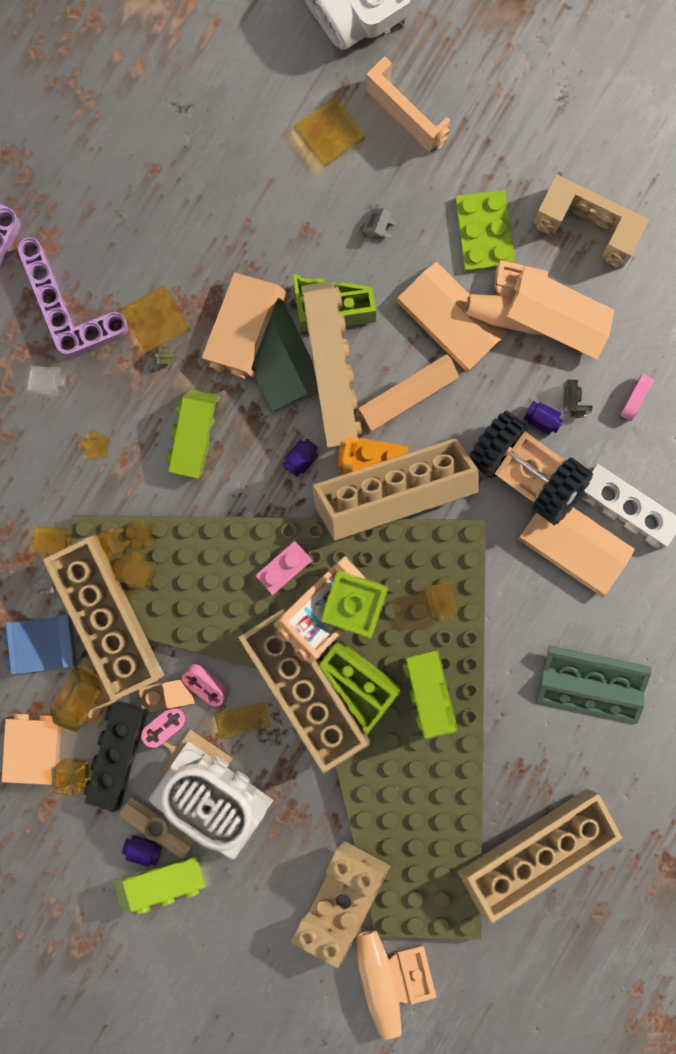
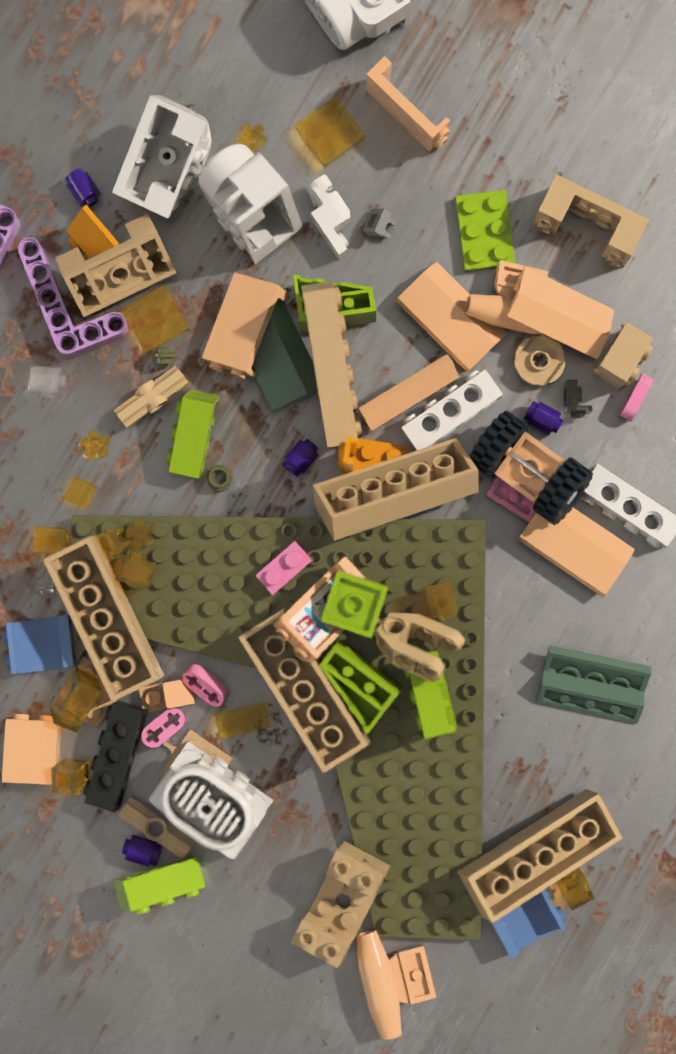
(80, 492): none -> clear yellow tile
(82, 188): none -> dark purple brick
(89, 234): none -> light orange slope
(93, 280): none -> tan plate
(151, 396): none -> tan piece
(164, 156): none -> white brick
(219, 469): none -> olive plate
(249, 200): none -> white brick
(252, 136): none -> clear yellow plant
(330, 214): none -> white plate
(398, 628): none -> tan piece
(478, 382): none -> white brick
(511, 499): none -> bright pink plate
(529, 922): none -> medium blue panel
(538, 346): none -> tan plate
(575, 889): none -> clear yellow brick
(626, 351): none -> tan brick

